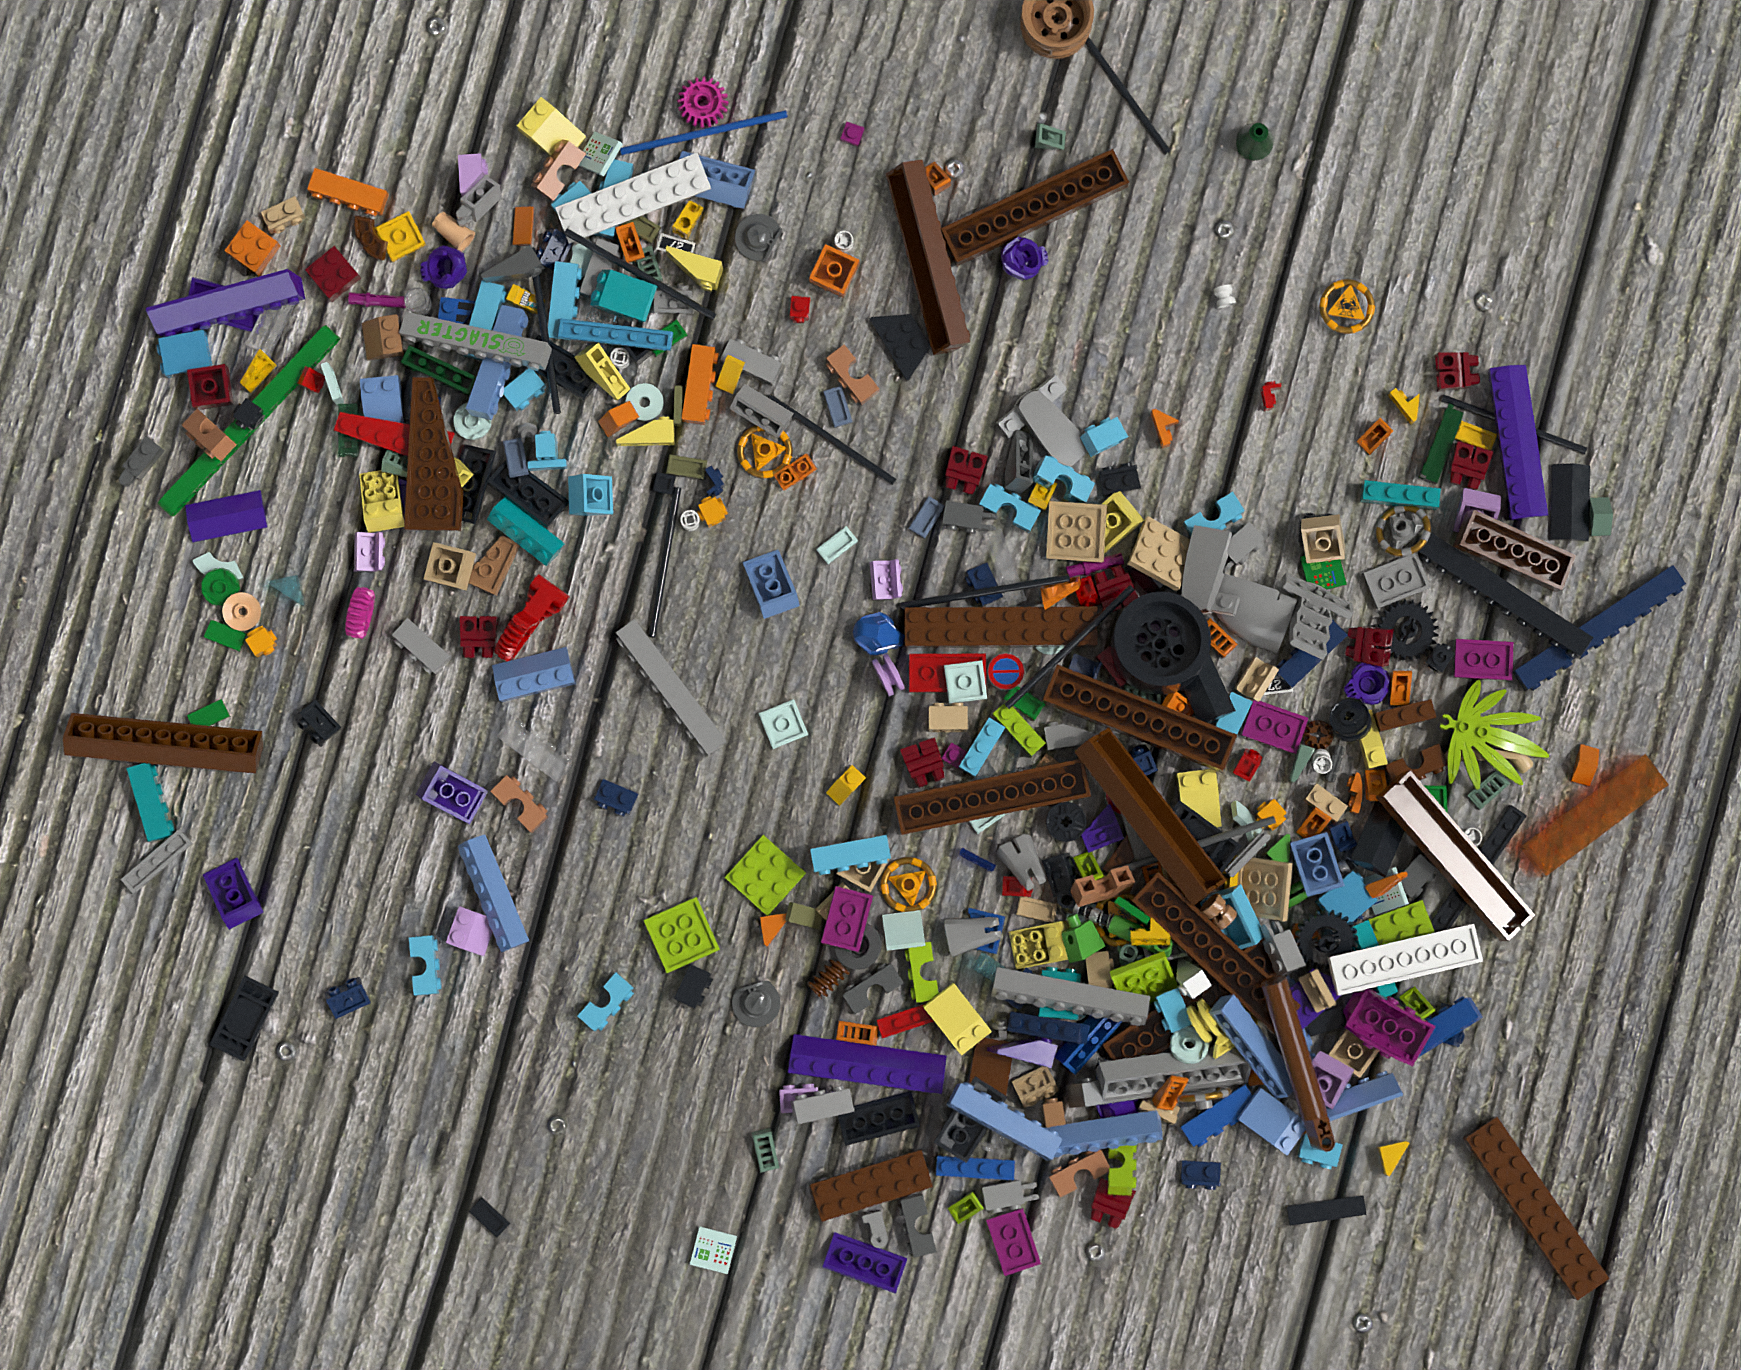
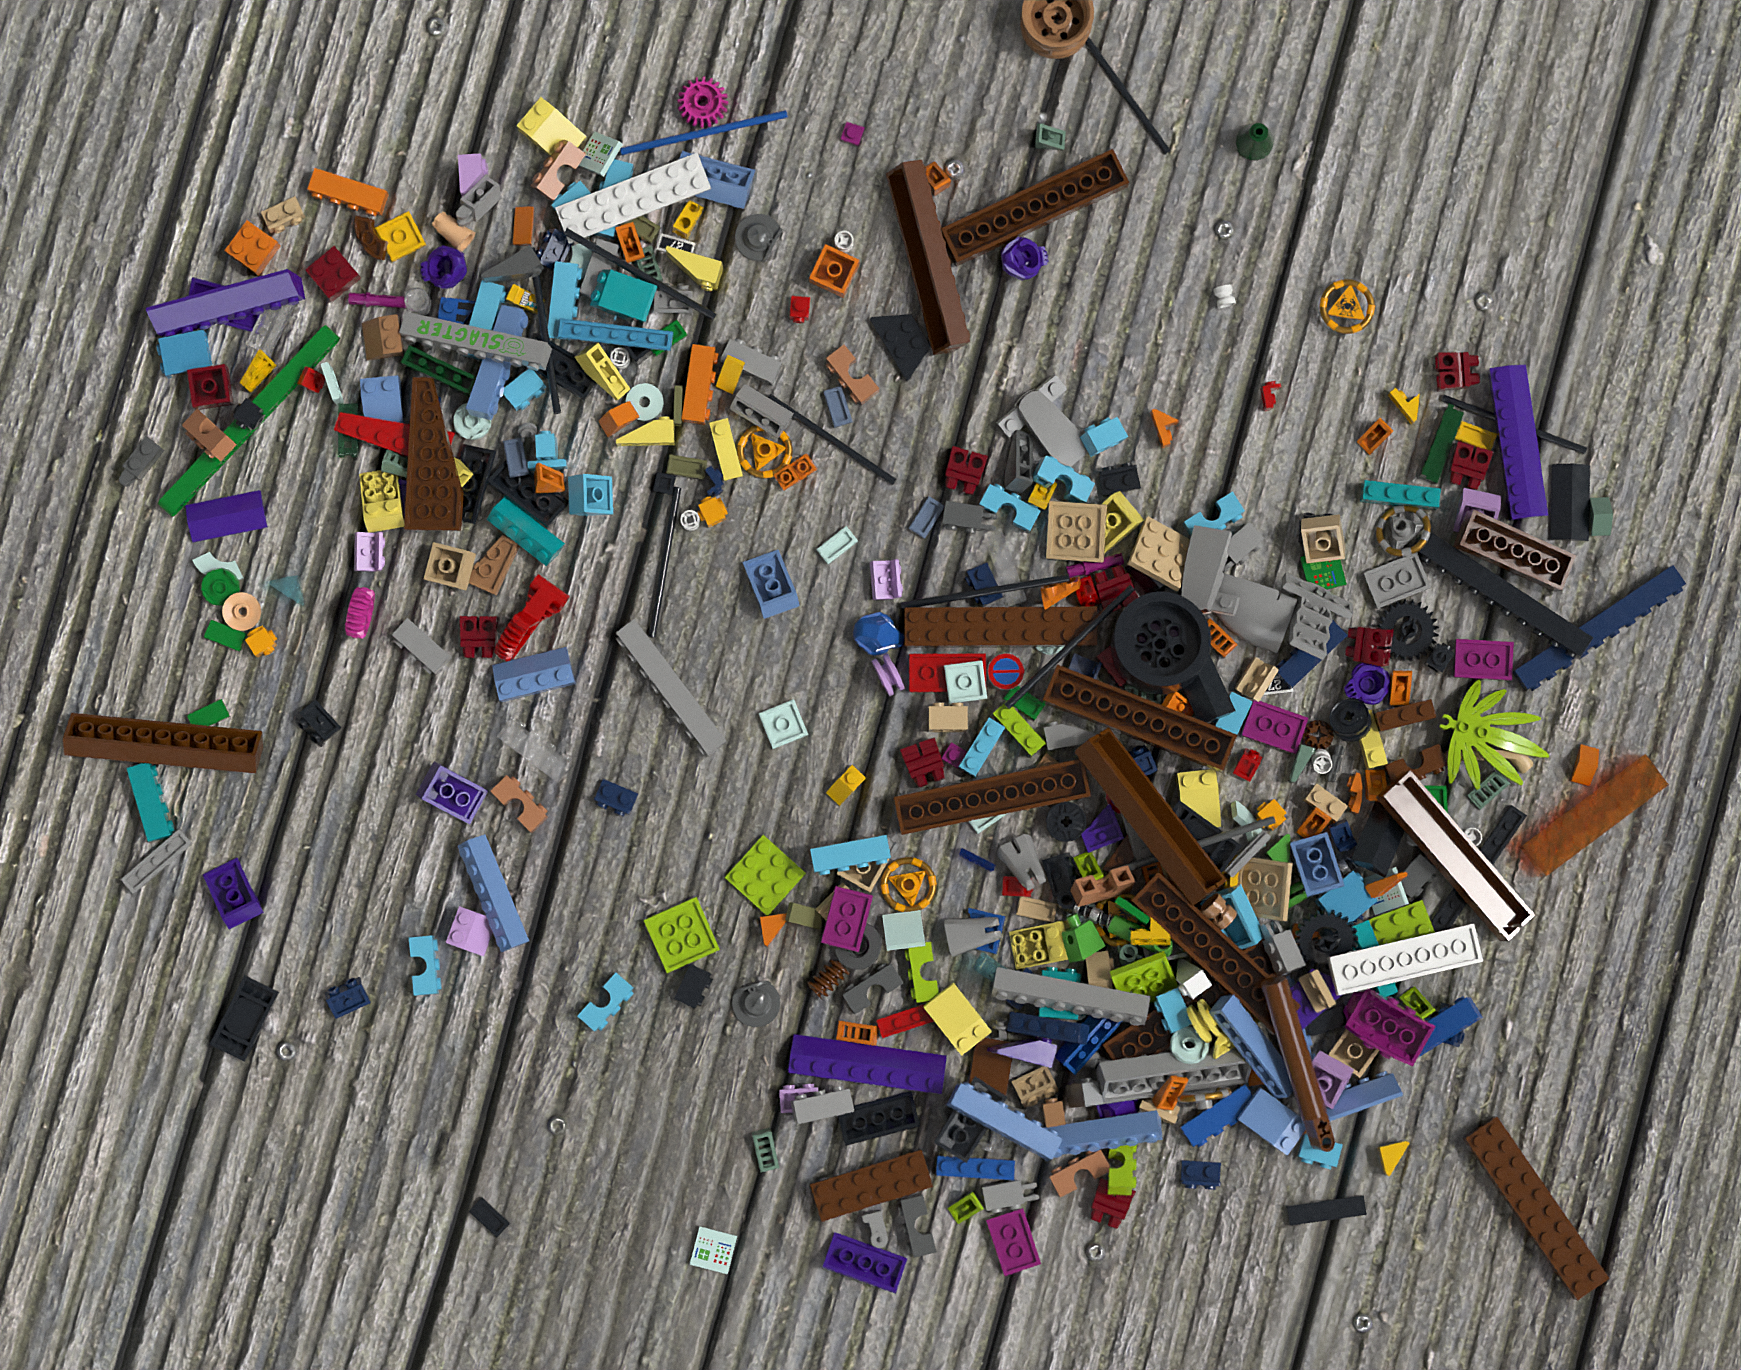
(548, 479): none -> orange slope
(726, 449): none -> light yellow slope

